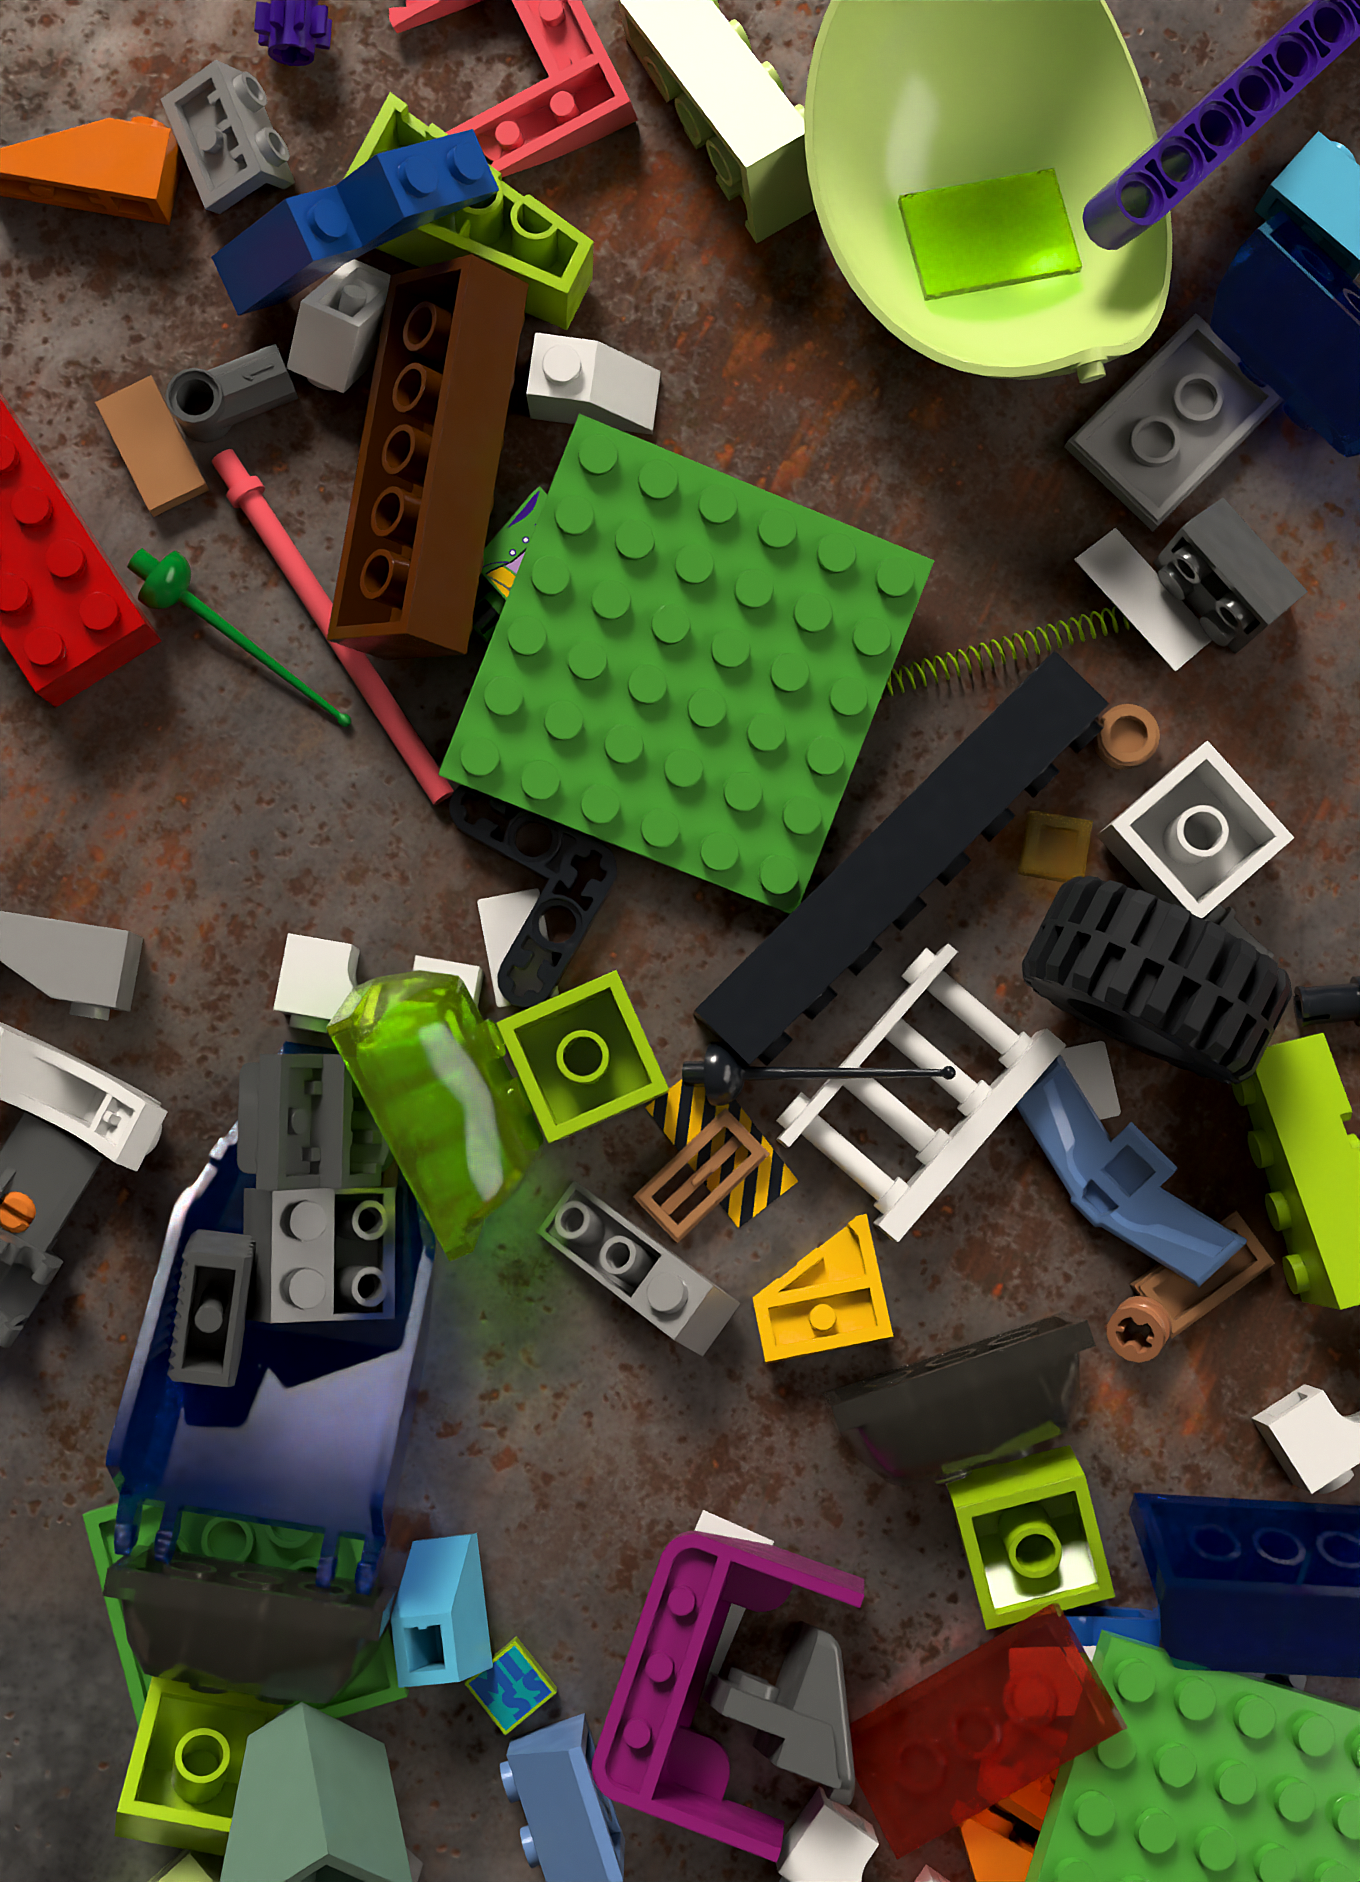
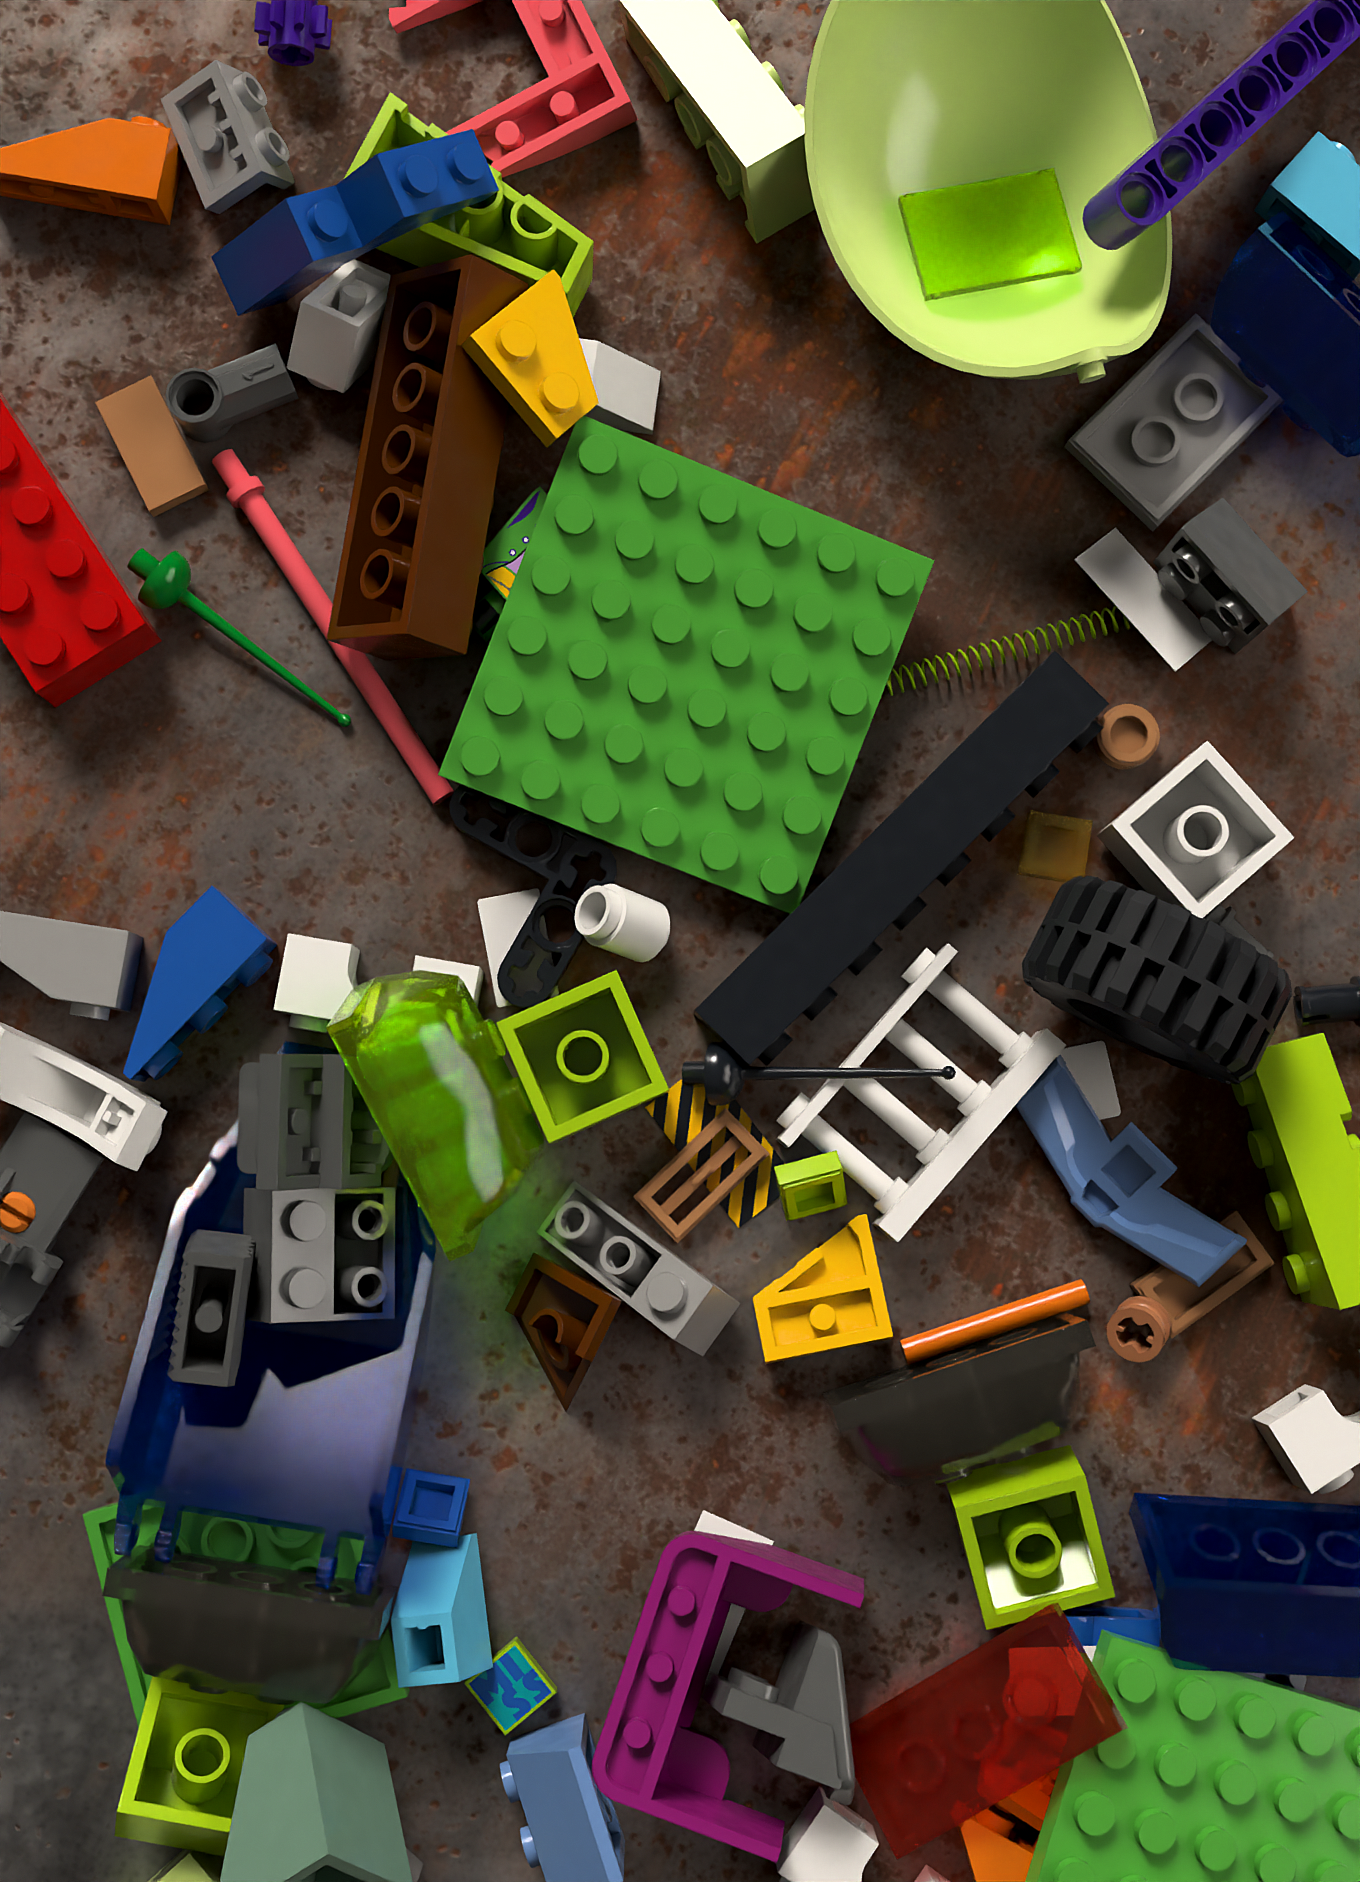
(196, 970): none -> blue slope
(431, 1508): none -> blue tile
(537, 359): none -> yellow wing
(562, 1321): none -> reddish brown slope
(622, 922): none -> white brick
(811, 1185): none -> lime tile
(994, 1321): none -> orange bar

